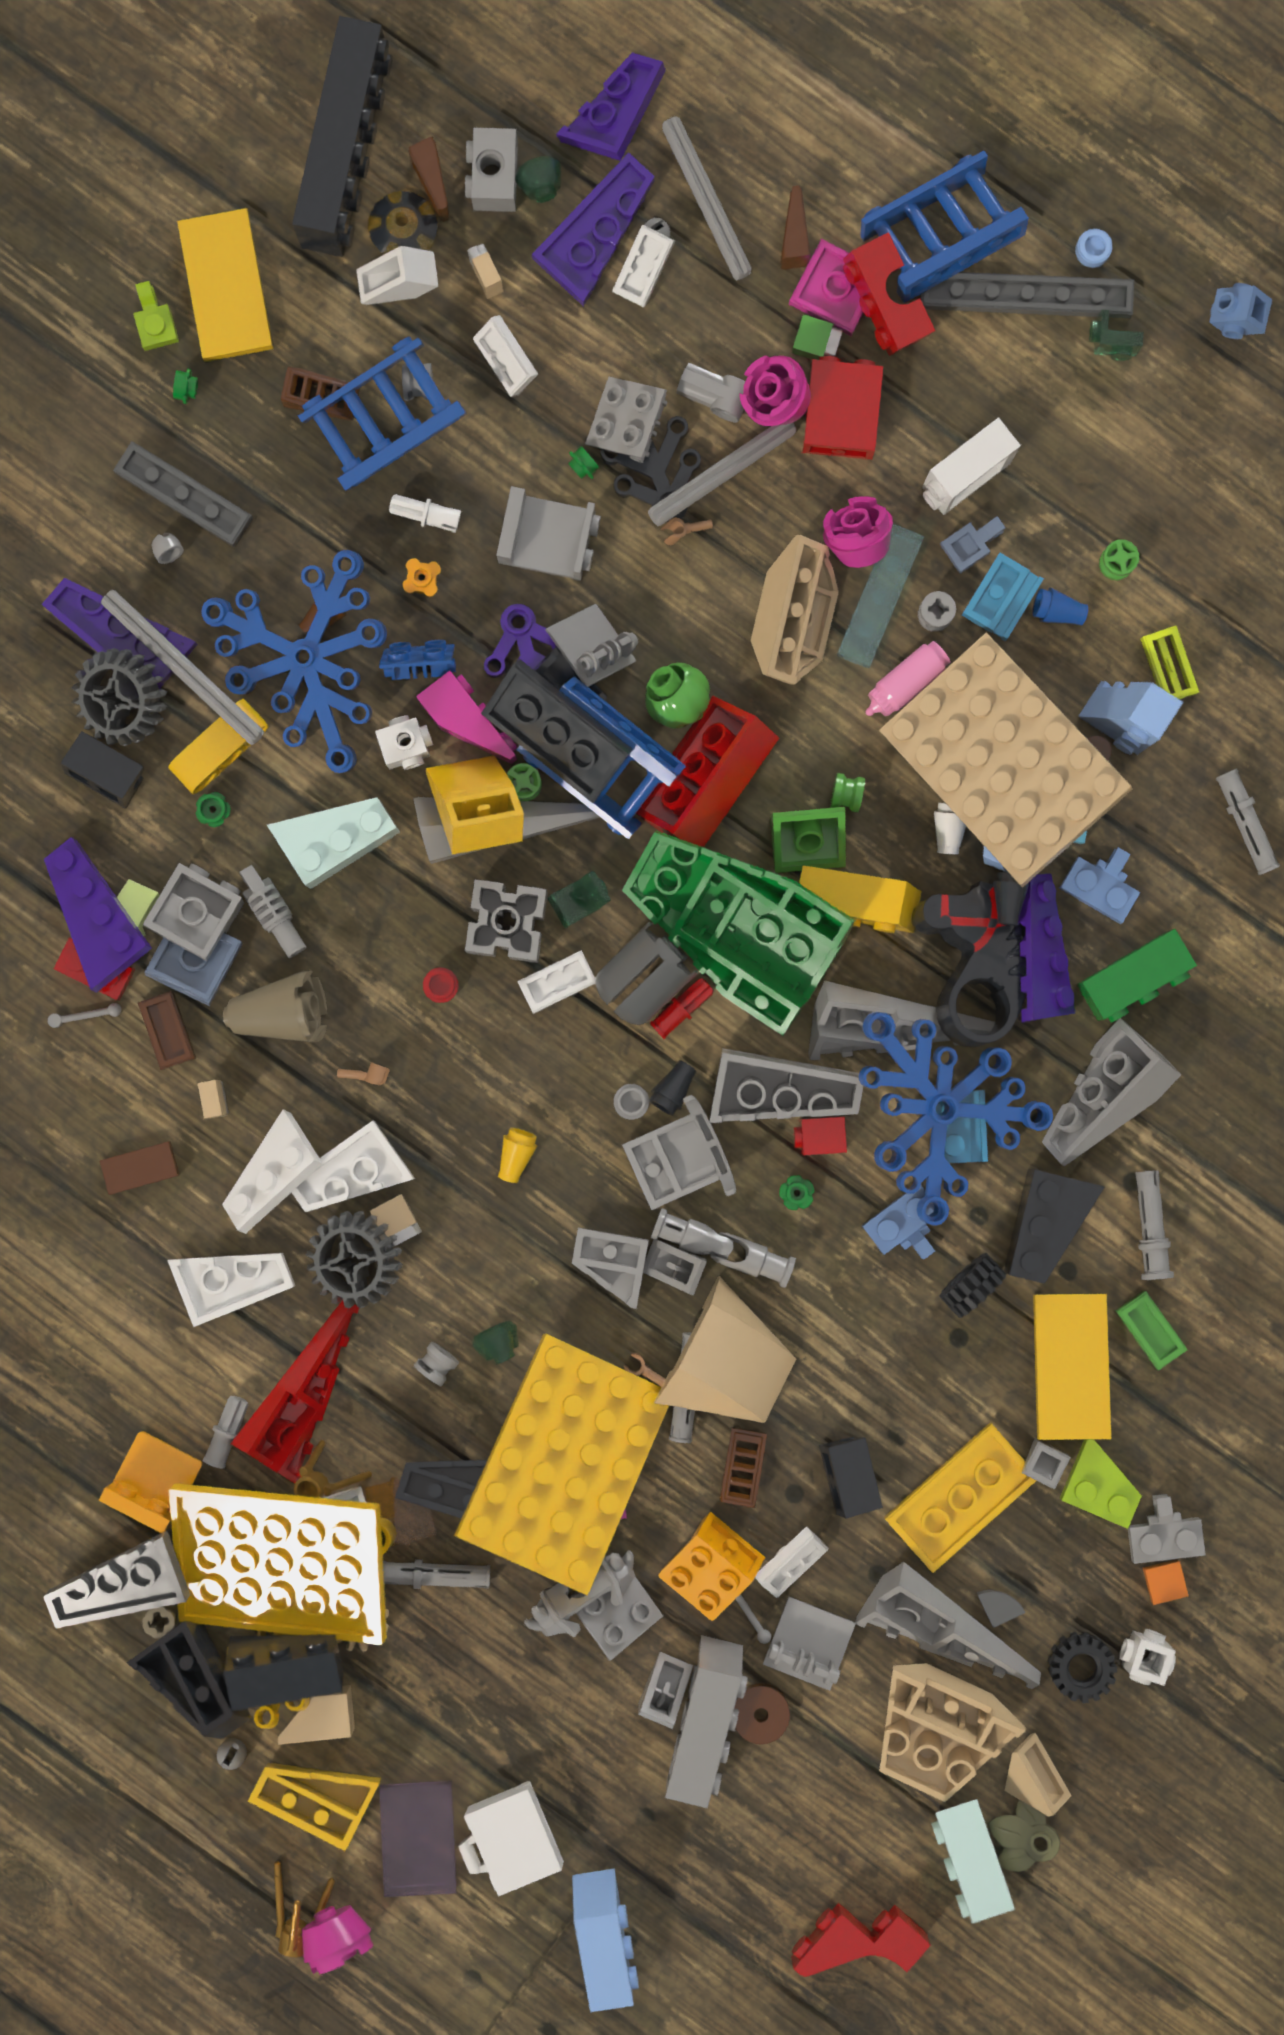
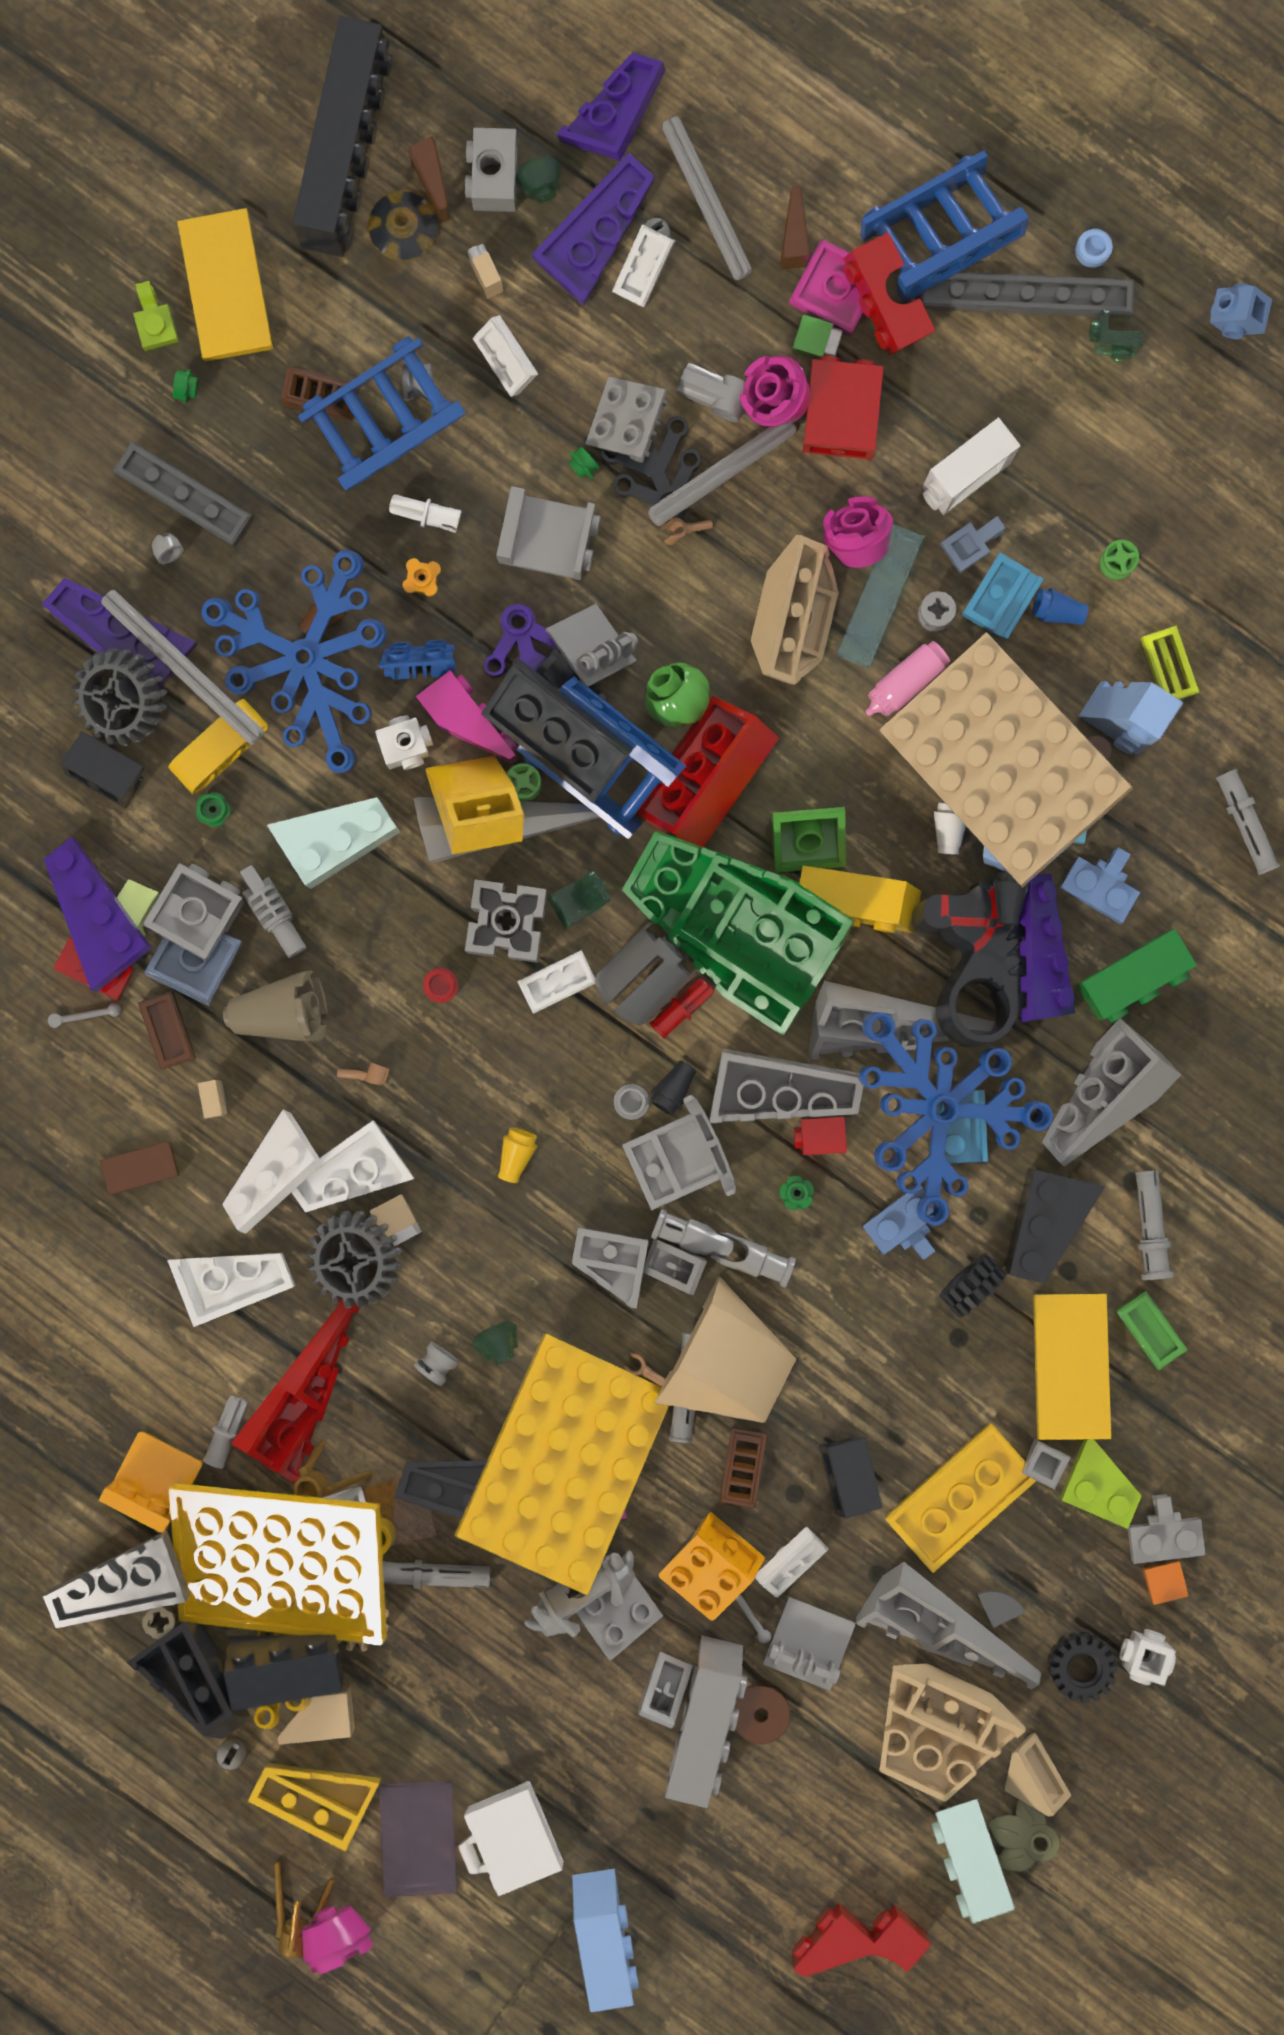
(397, 276): white slope -> none
(847, 792): bright green wheel -> none

